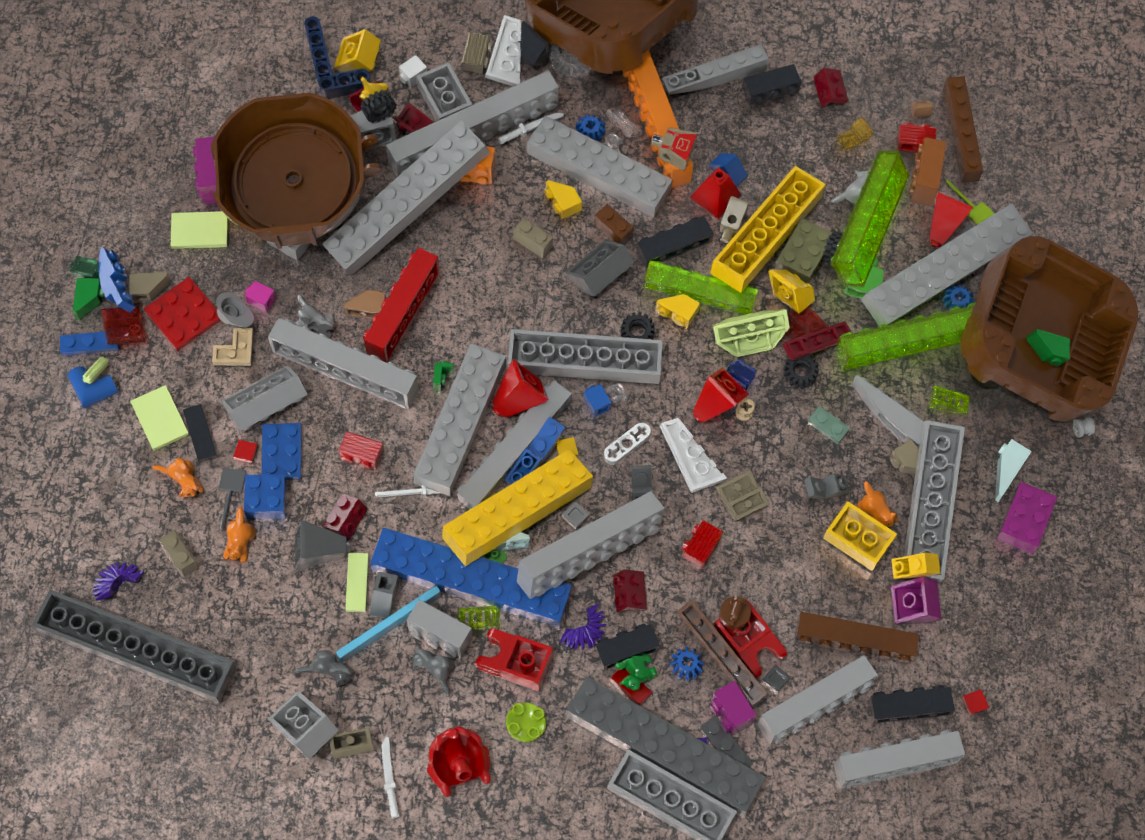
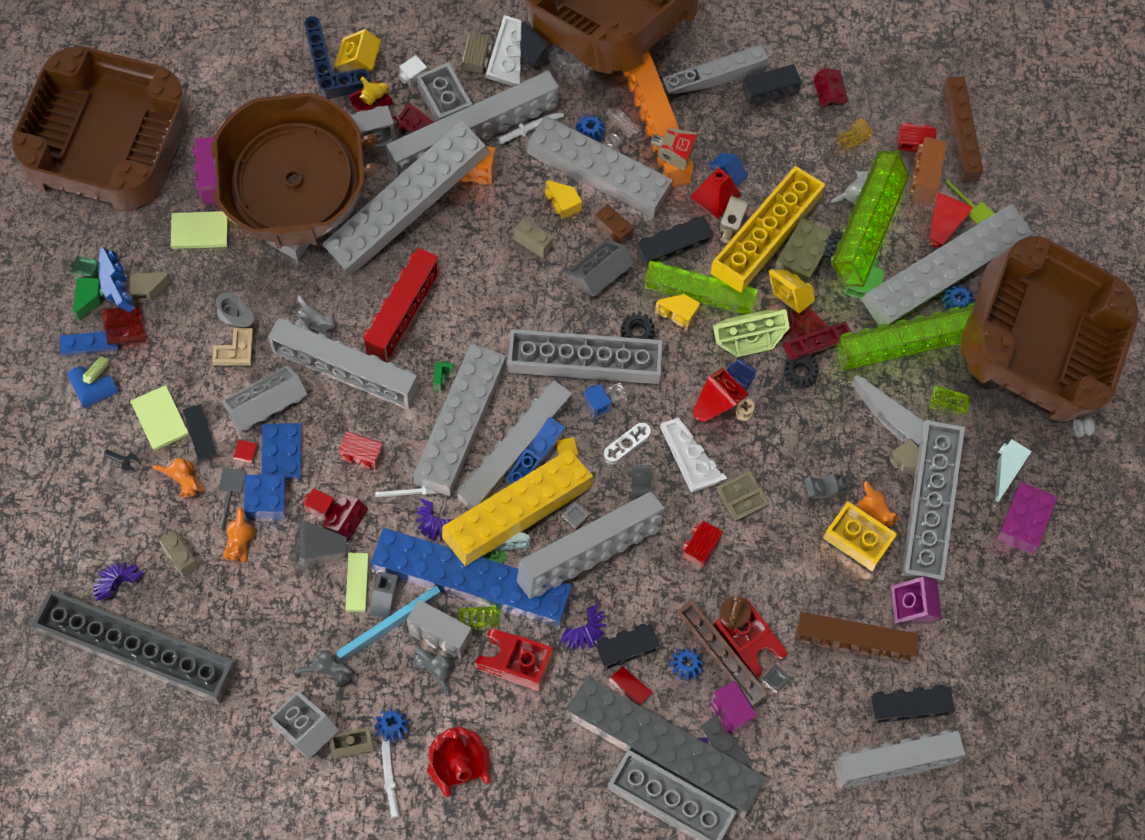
(101, 127): none -> reddish brown container
(123, 460): none -> black bar
(182, 313): red plate -> none
(260, 296): dark pink brick -> none
(318, 503): none -> red brick
(365, 304): medium nougat slope -> none
(378, 106): black tyre -> none
(389, 718): none -> blue gear
(431, 524): none -> dark purple hair
(518, 391): red slope -> none
(525, 722): lime dish -> none
(629, 590): dark red bracket -> none
(637, 671): green animal -> none
(817, 700): light grey brick -> none
(828, 425): sand green plate -> none
(916, 566): yellow slope -> none
(922, 108): medium nougat slope -> none
(975, 702): red tile -> none
(1050, 347): green slope -> none

